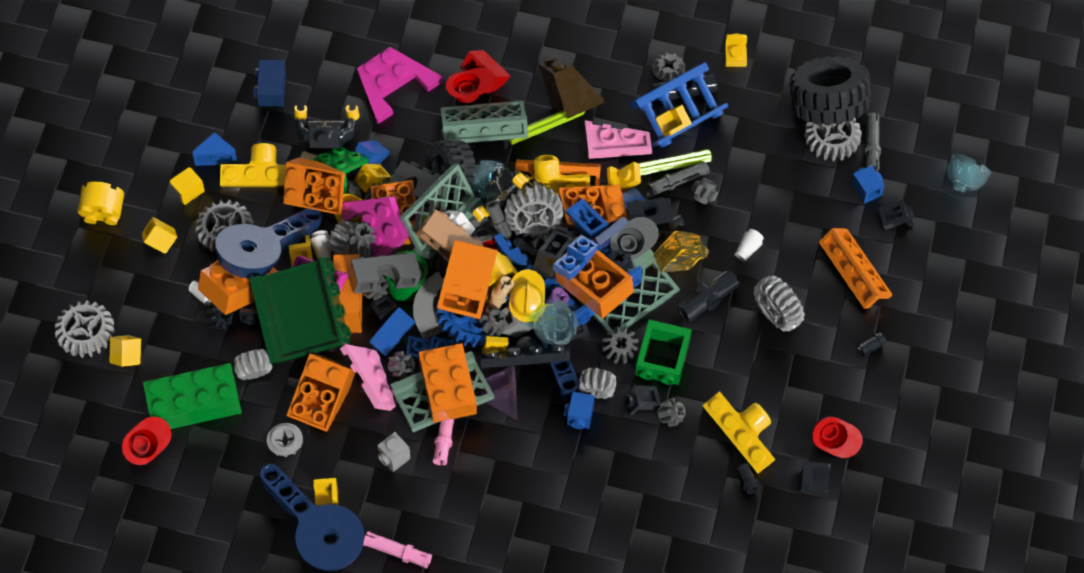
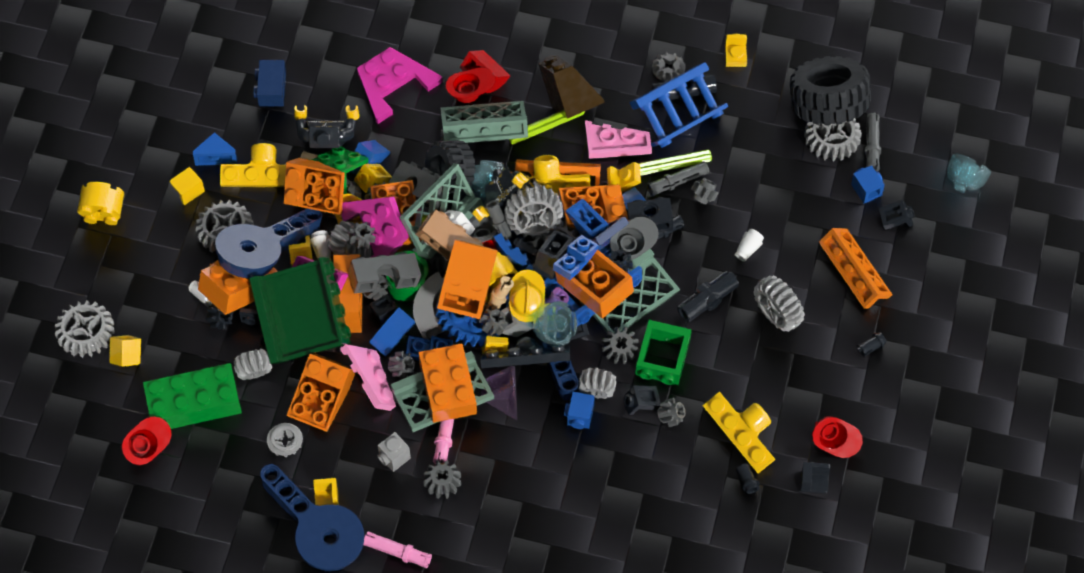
(159, 235): yellow panel -> none
(442, 472): none -> dark grey gear
(673, 121): yellow panel -> none
(680, 252): clear yellow torso -> none

